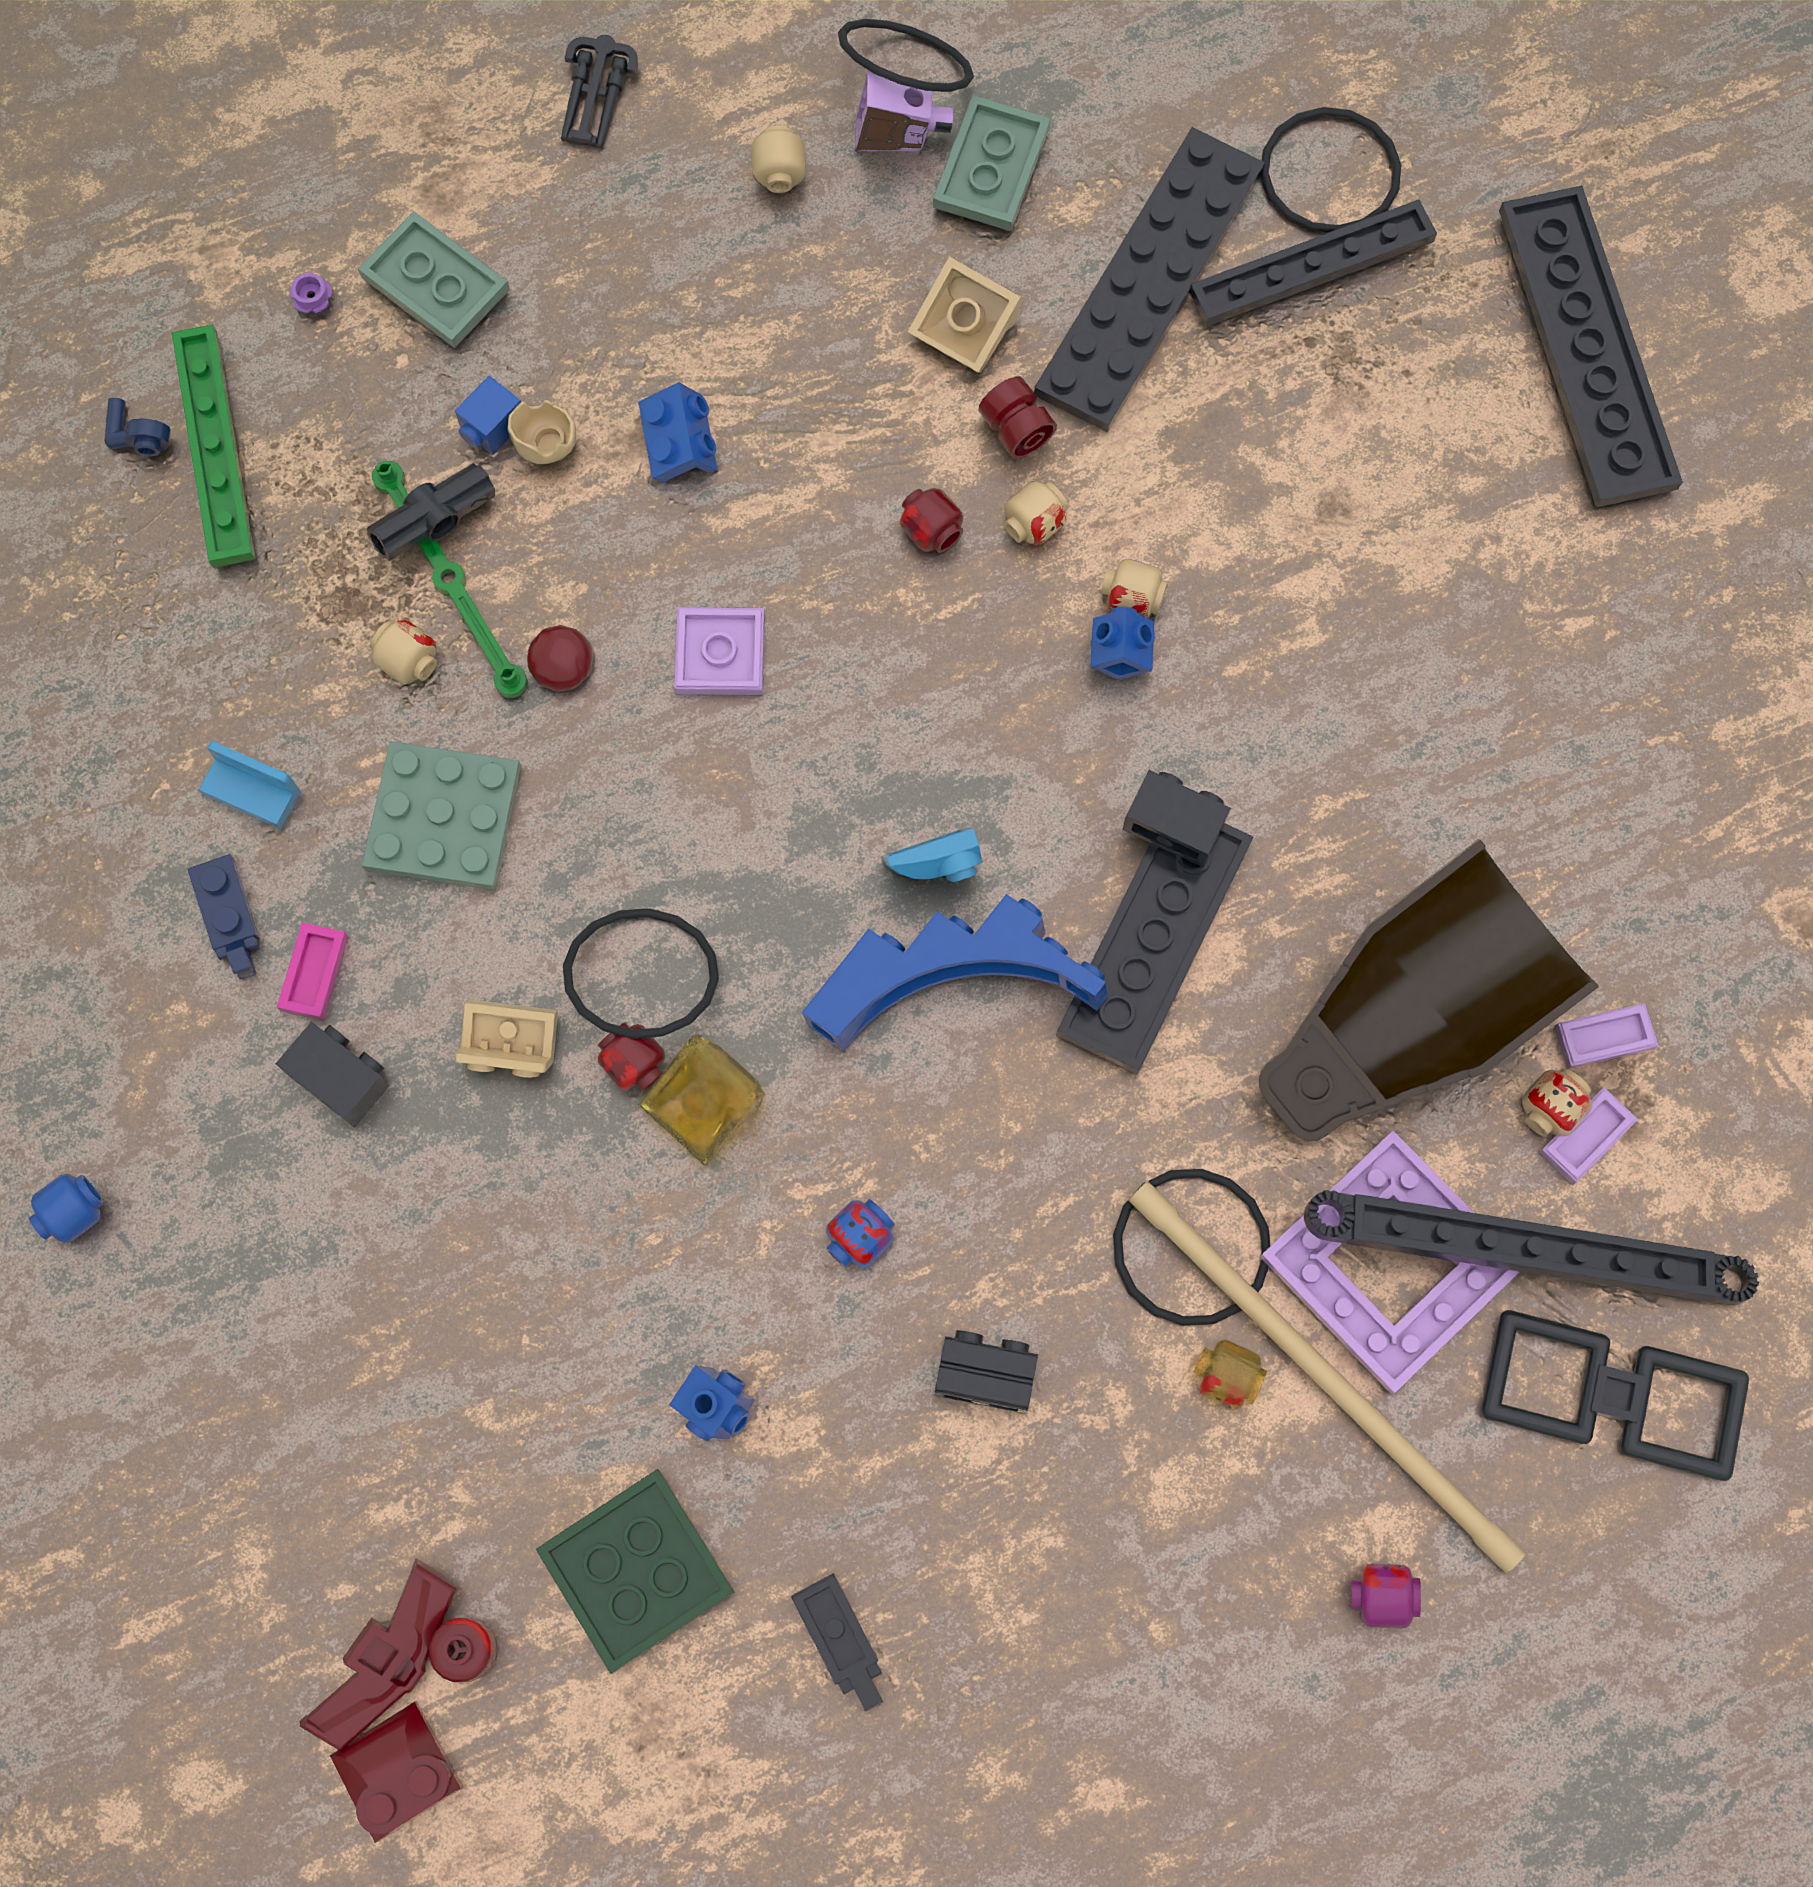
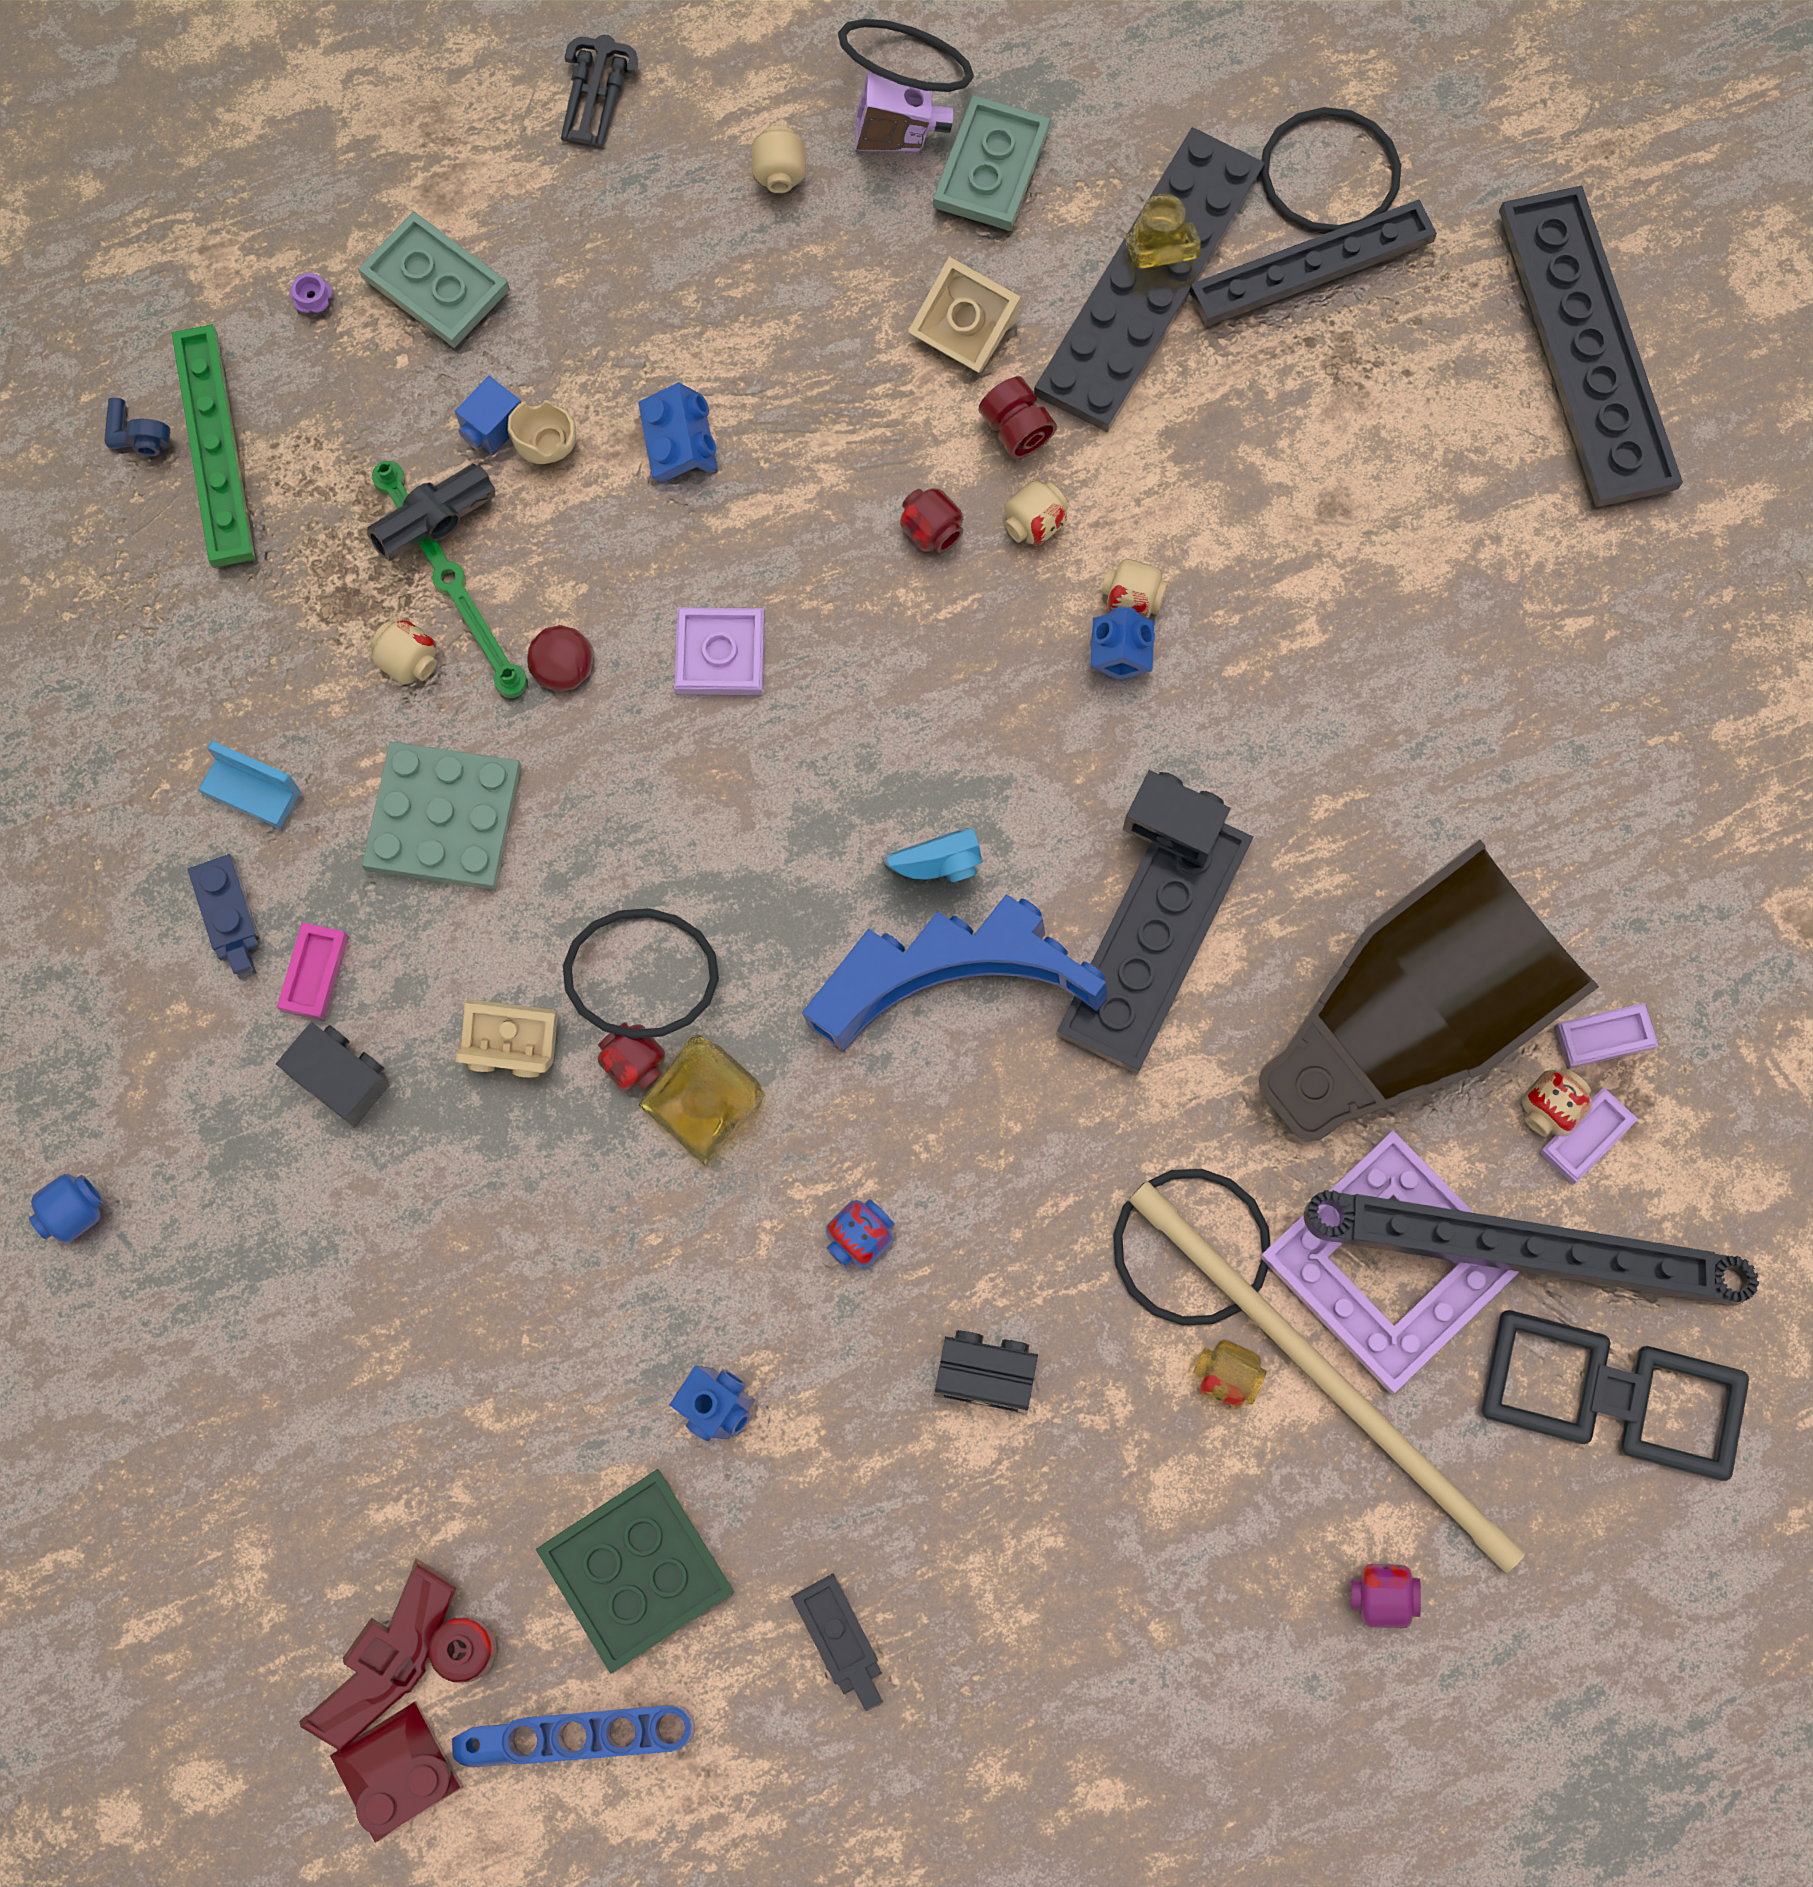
(498, 1745): none -> blue piece
(1162, 234): none -> clear yellow piece

